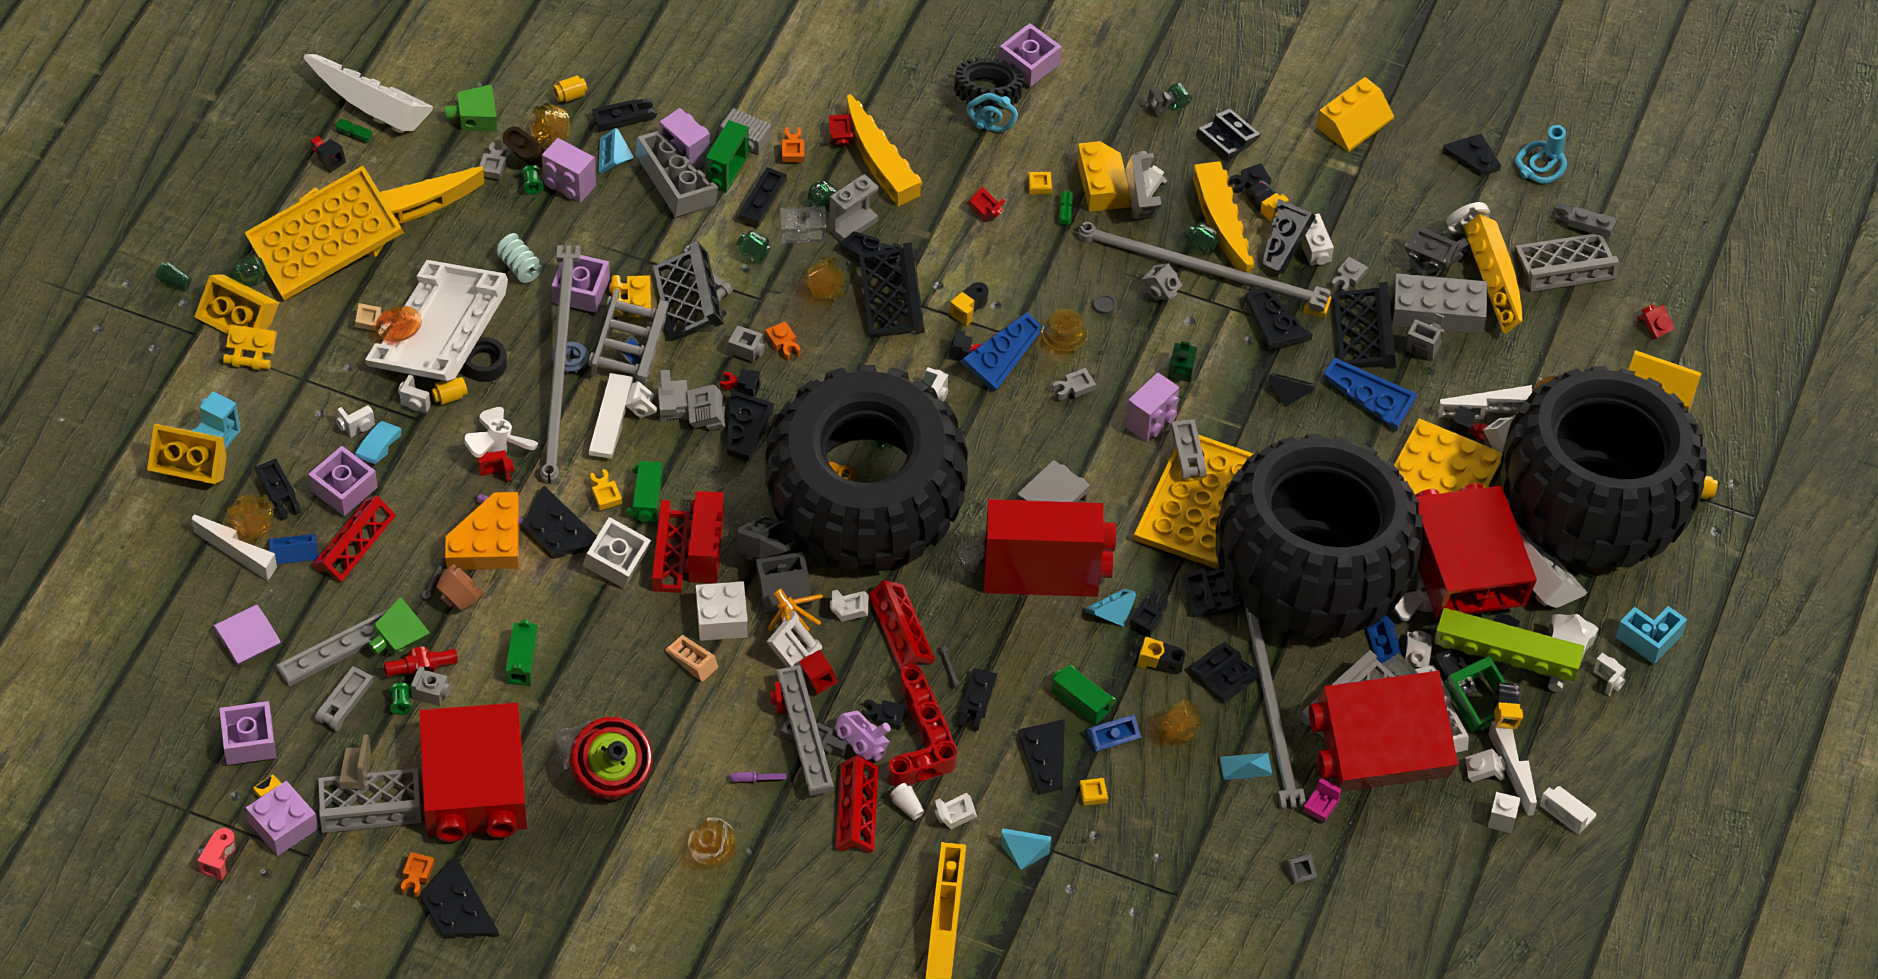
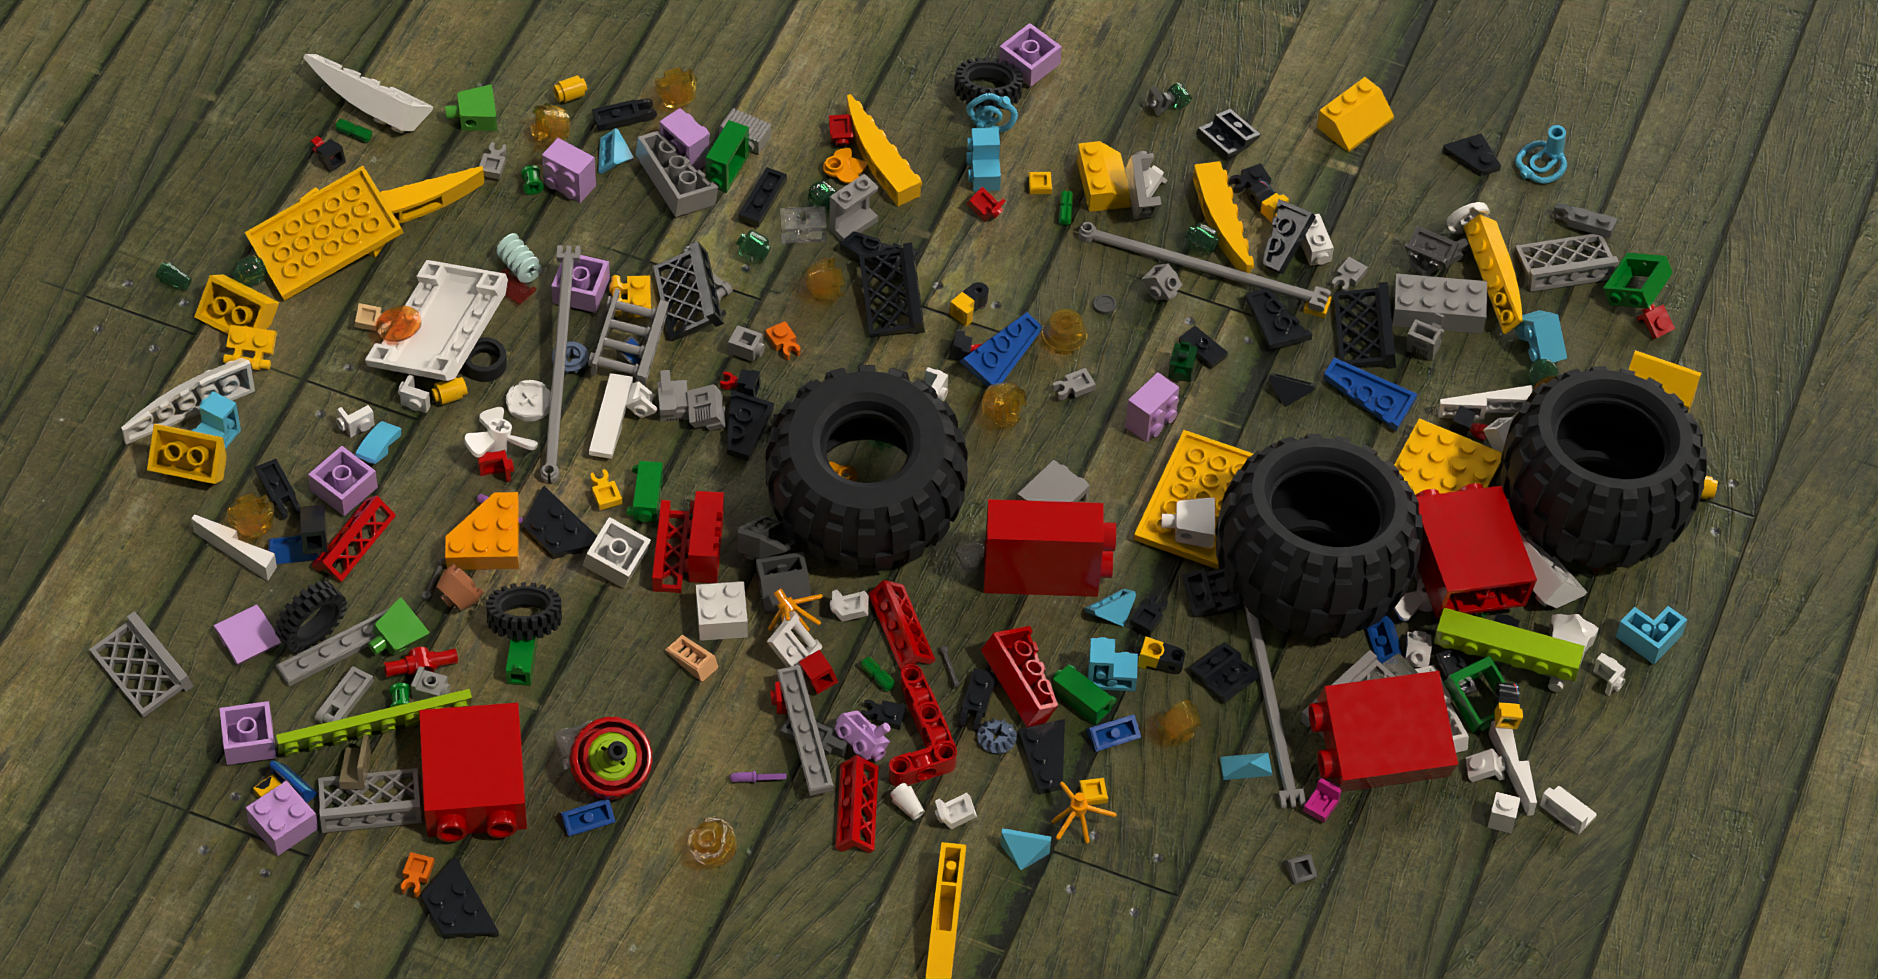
(154, 649): none -> light grey fence
(183, 401): none -> white wedge
(216, 853): coral leg -> none
(284, 773): none -> blue slope
(302, 637): none -> black tyre
(313, 529): none -> black brick
(364, 724): none -> lime plate
(517, 290): none -> clear red piece
(523, 146): dark brown brick -> none
(524, 625): none -> black tyre
(528, 400): none -> white tile
(587, 817): none -> blue slope
(677, 87): none -> clear yellow cone
(793, 147): orange plate -> none
(844, 166): none -> light orange plate
(881, 677): none -> green piece
(984, 159): none -> medium azure brick
(1003, 403): none -> clear yellow cone
(1003, 742): none -> sand blue gear
(1021, 674): none -> red wedge
(1078, 807): none -> light orange plant
(1111, 669): none -> medium azure brick
(1188, 448): light grey plate -> none
(1193, 522): none -> white torso
(1207, 349): none -> black plate
(1541, 369): none -> clear green head
(1543, 334): none -> medium azure brick
(1656, 268): none -> green window

